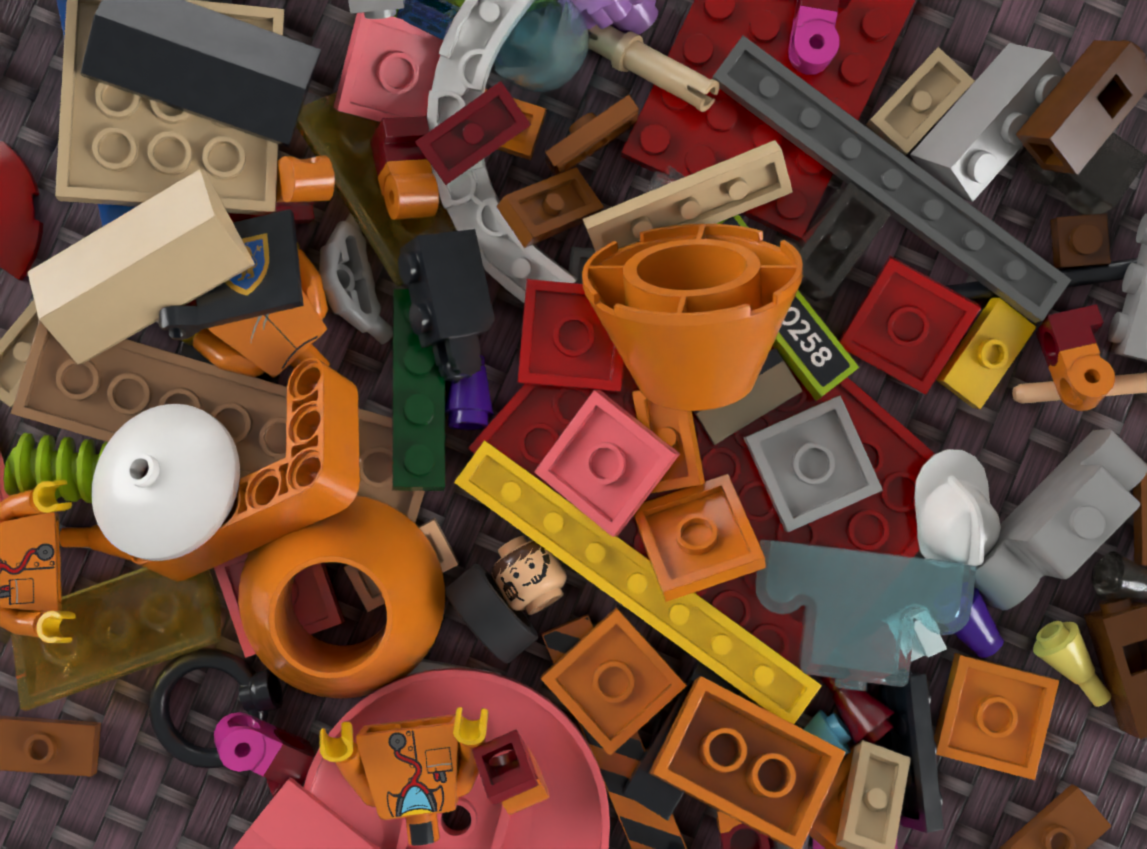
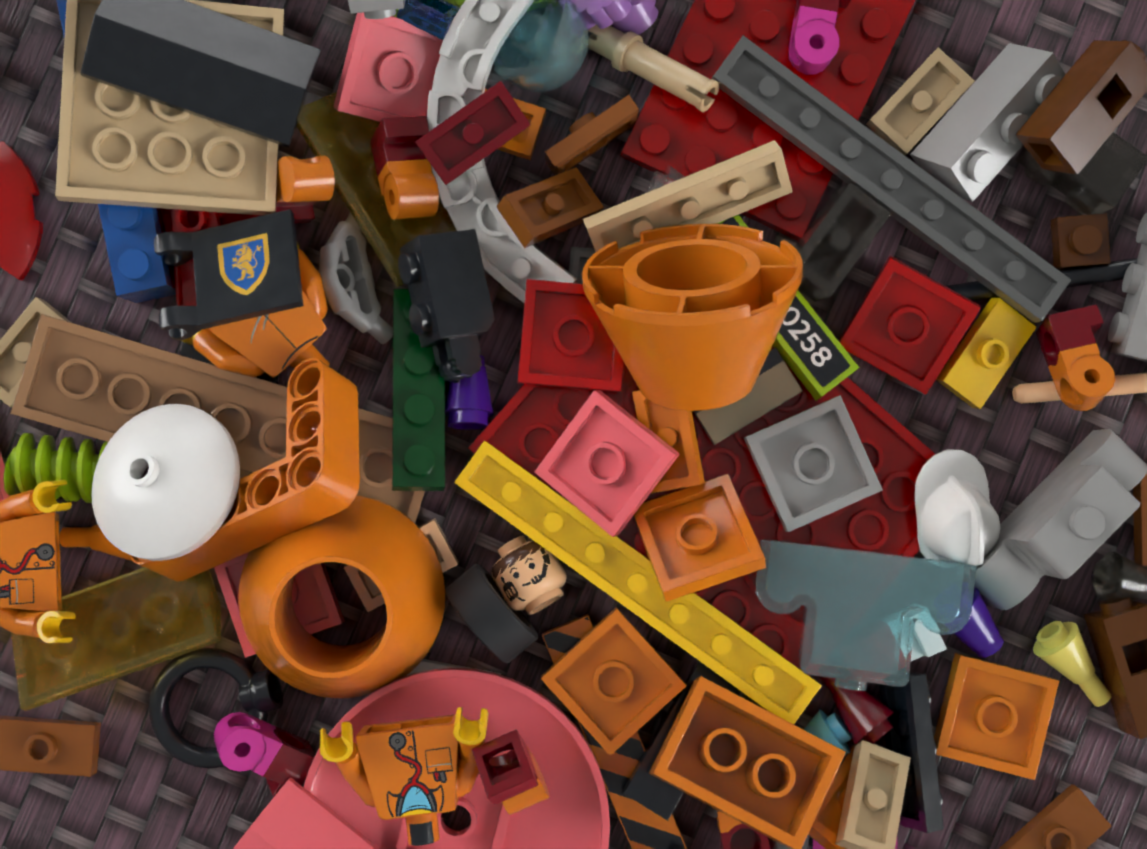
(136, 266): tan slope -> none

